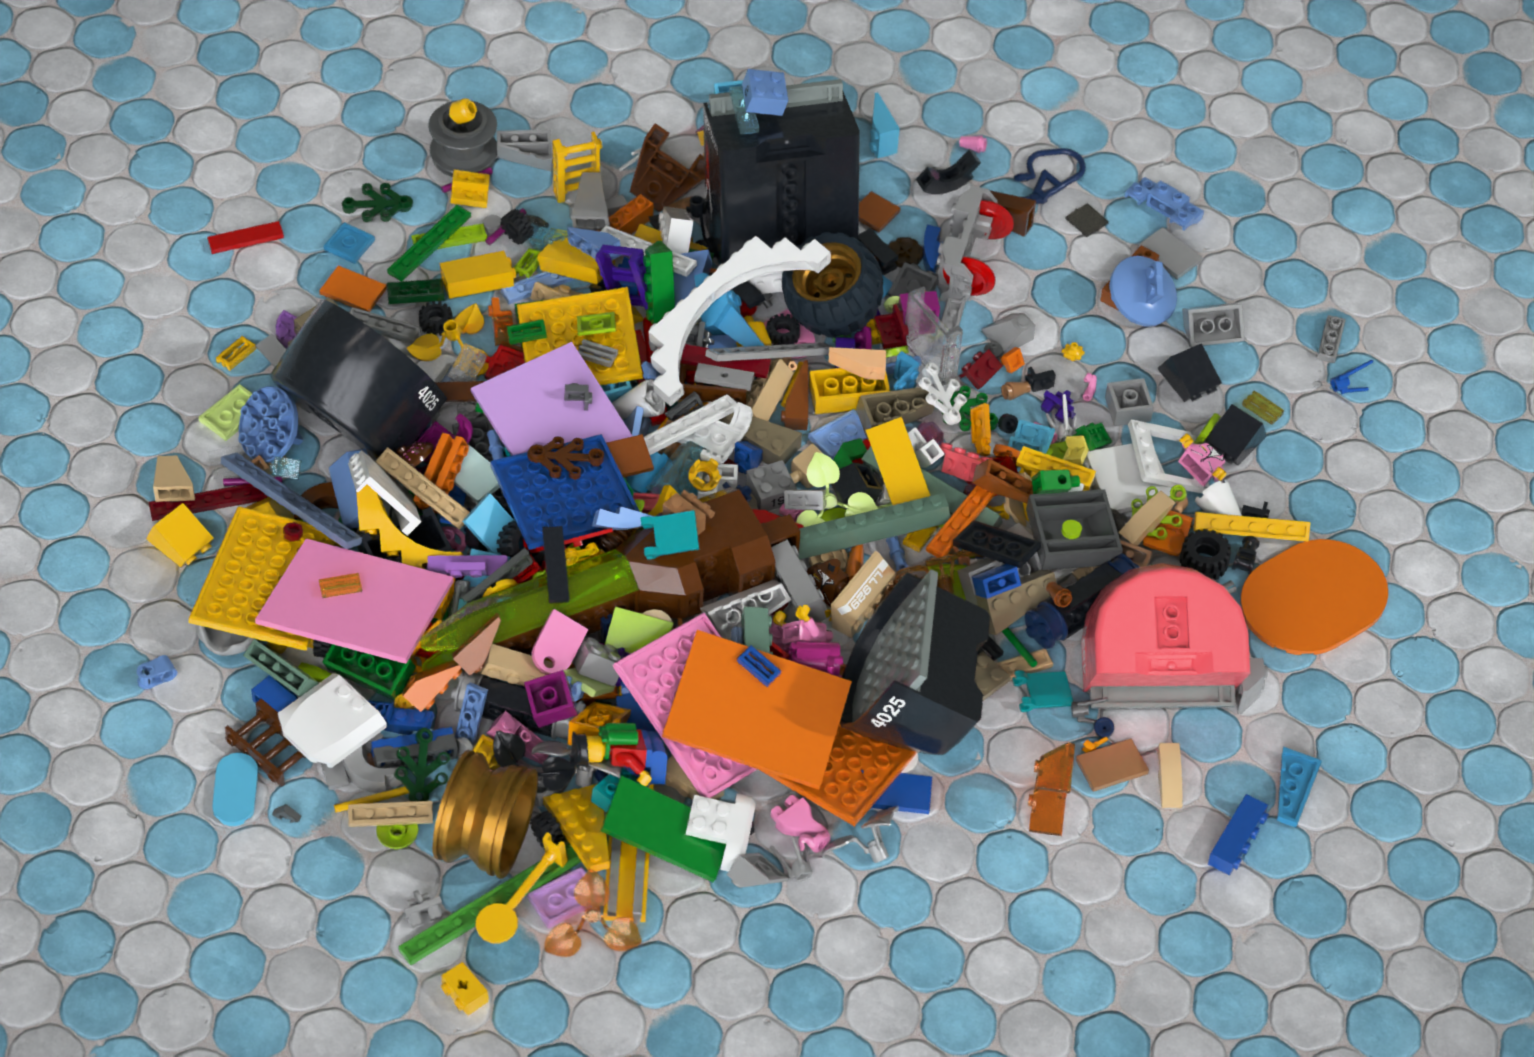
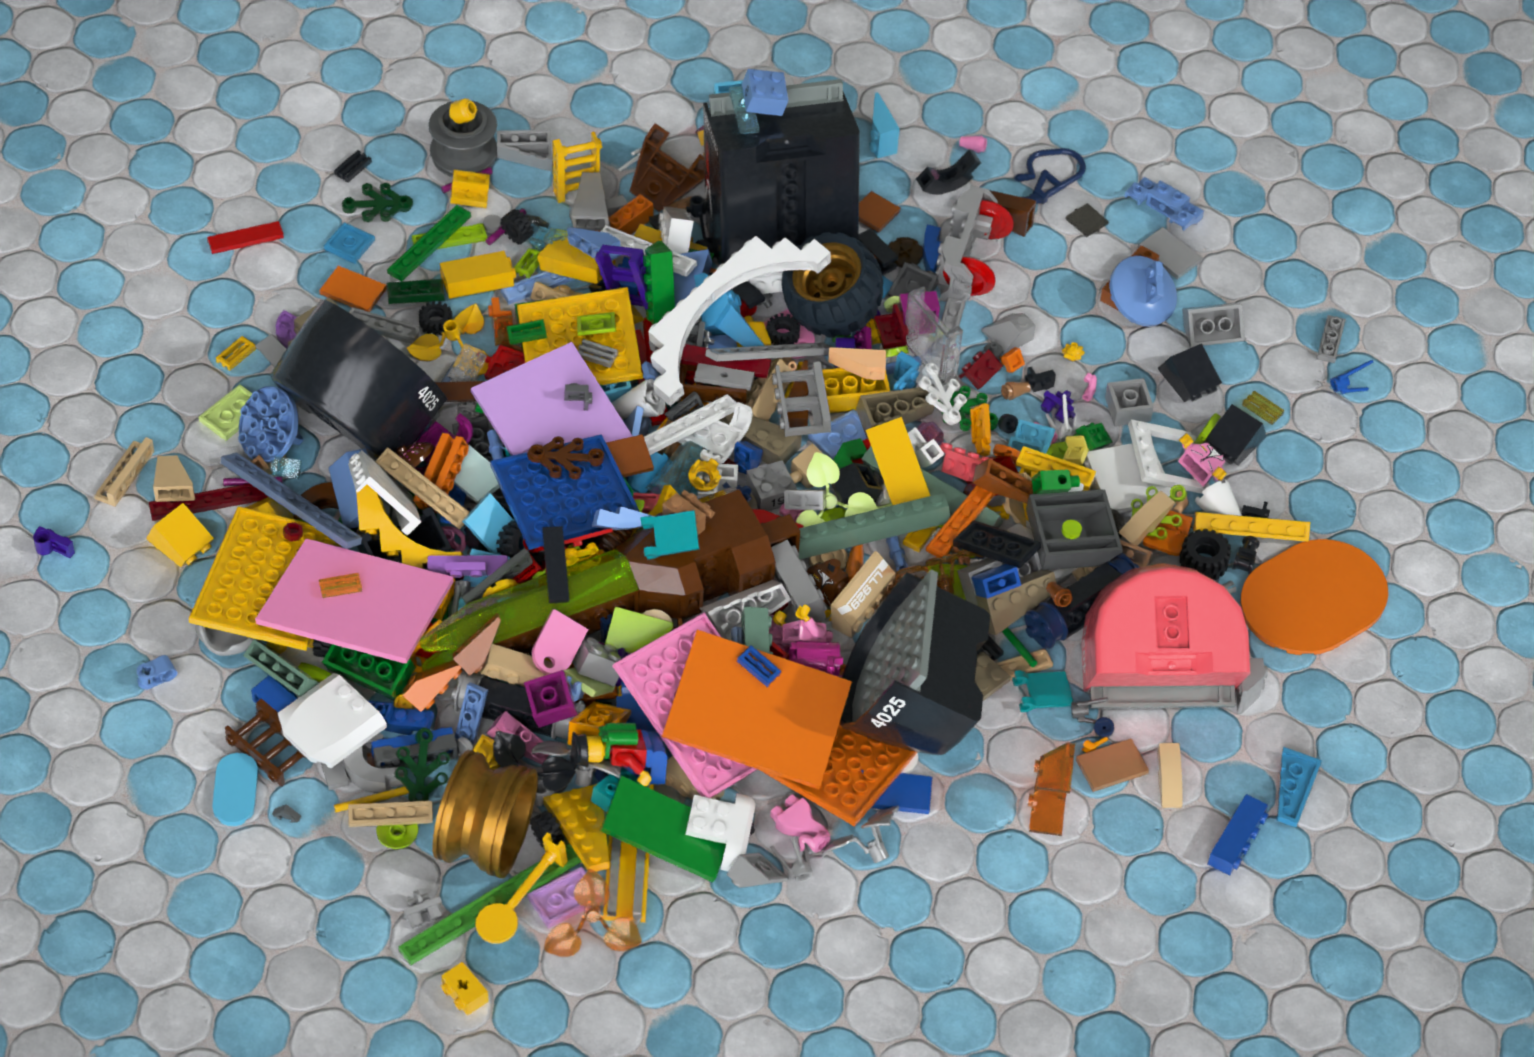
(48, 541): none -> dark purple plate
(127, 474): none -> tan fence
(350, 165): none -> black tile
(815, 401): none -> light grey window

